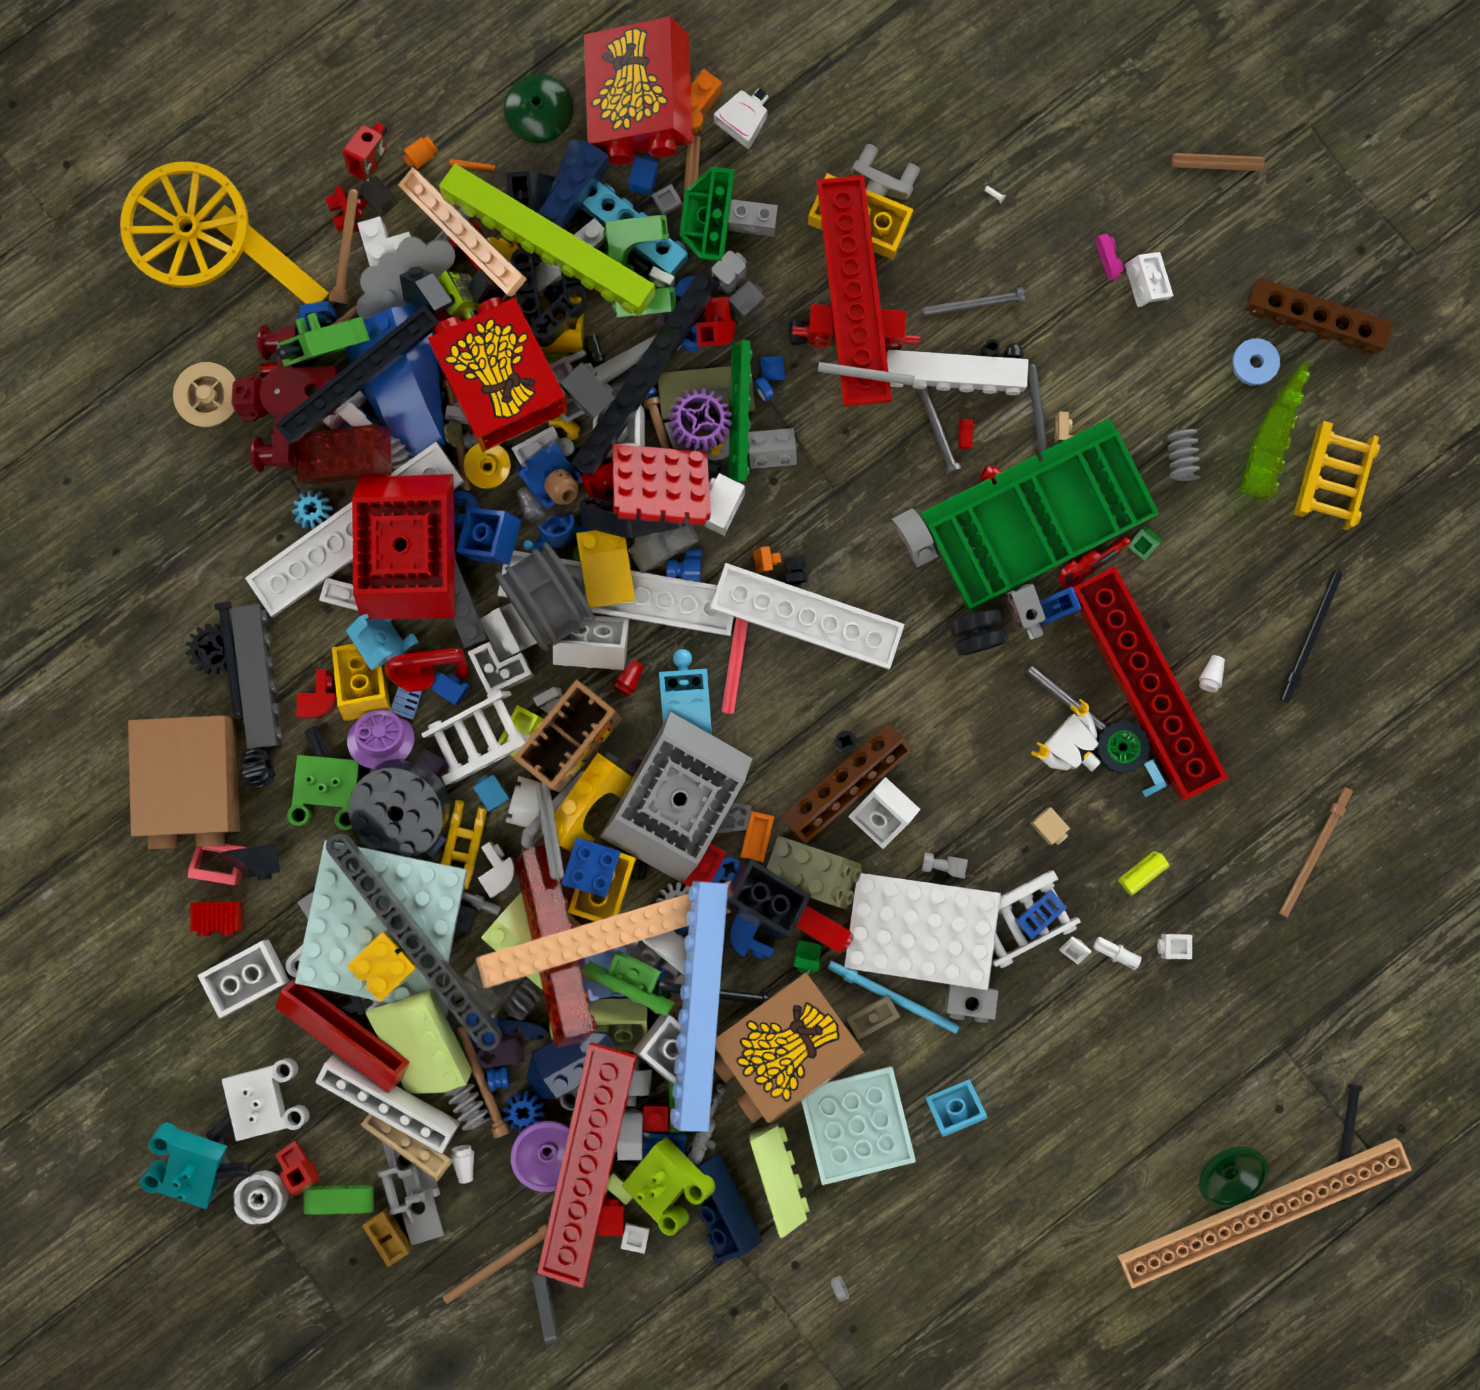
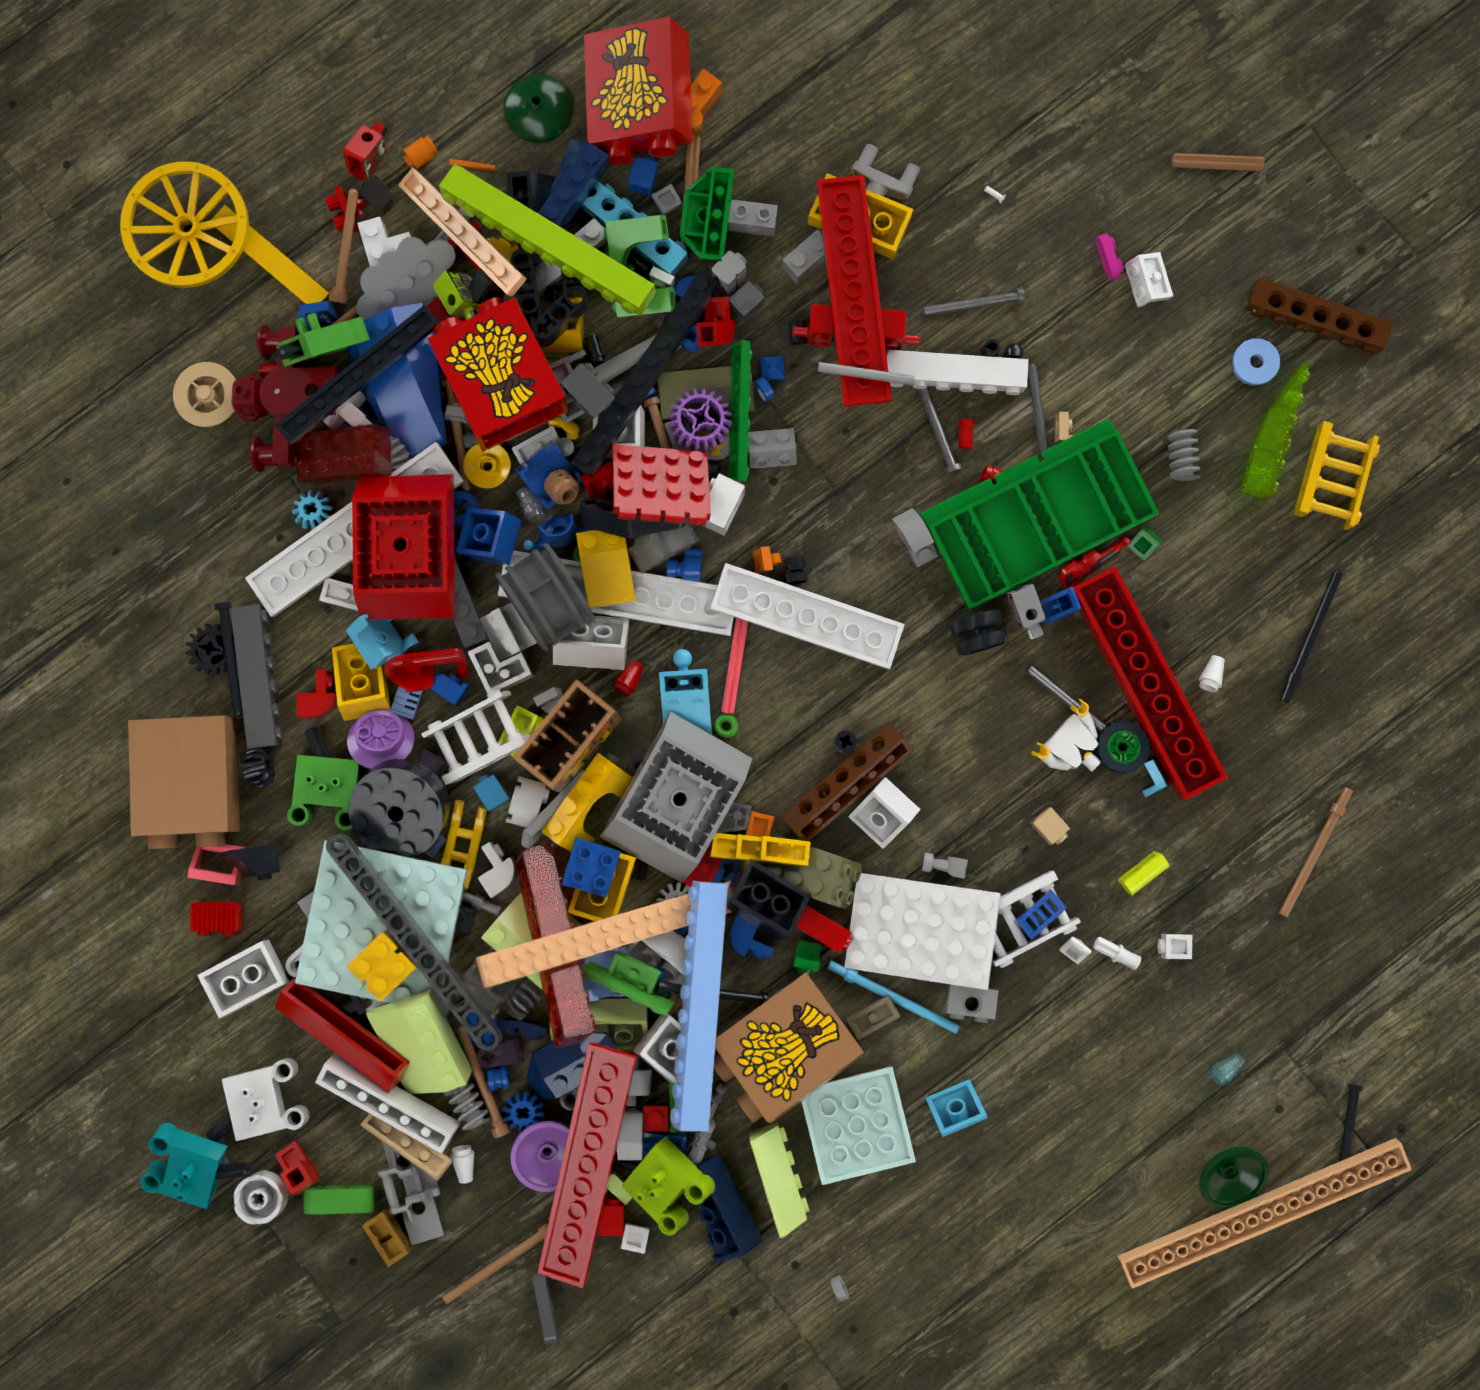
(423, 288): black slope -> none
(453, 433): olive plant -> none
(549, 831): light grey axle -> none
(726, 718): none -> bright green plate
(743, 116): white torso -> none
(760, 849): none -> yellow slope
(805, 258): none -> light grey brick
(1226, 1069): none -> clear light blue cone

